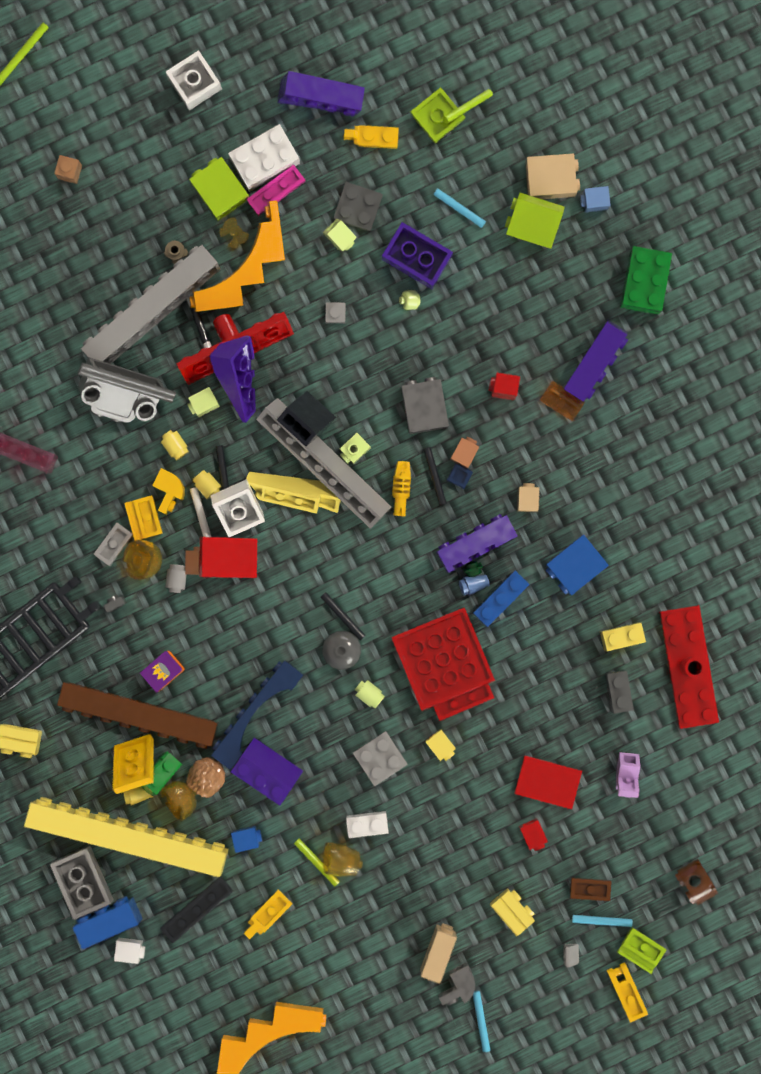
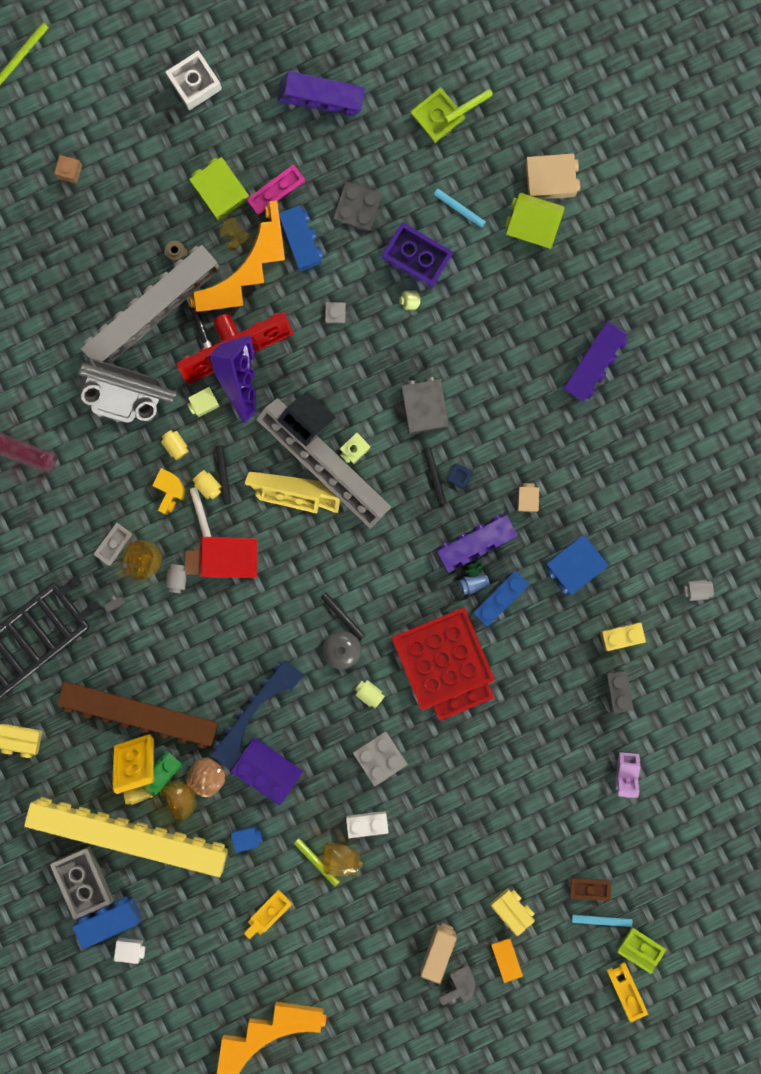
(143, 518): yellow plate -> none
(162, 671): dark purple piece -> none
(196, 909): black tile -> none
(237, 508): white brick -> none
(264, 158): white brick -> none
(301, 238): none -> blue brick
(340, 235): yellowish green brick -> none
(373, 136): yellow hinge -> none
(401, 487): yellow hinge -> none
(441, 745): light yellow brick -> none
(465, 452): nougat brick -> none
(481, 1021): medium azure bar -> none
(504, 386): red brick -> none
(507, 960): none -> light orange tile
(533, 834): red brick -> none
(548, 782): red tile -> none
(562, 401): clear orange slope -> none
(570, 954): light grey slope -> none
(595, 199): medium blue brick -> none
(646, 280): green brick -> none
(683, 644): red plate -> none
(695, 871): reddish brown brick -> none
(698, 590): none -> light grey brick

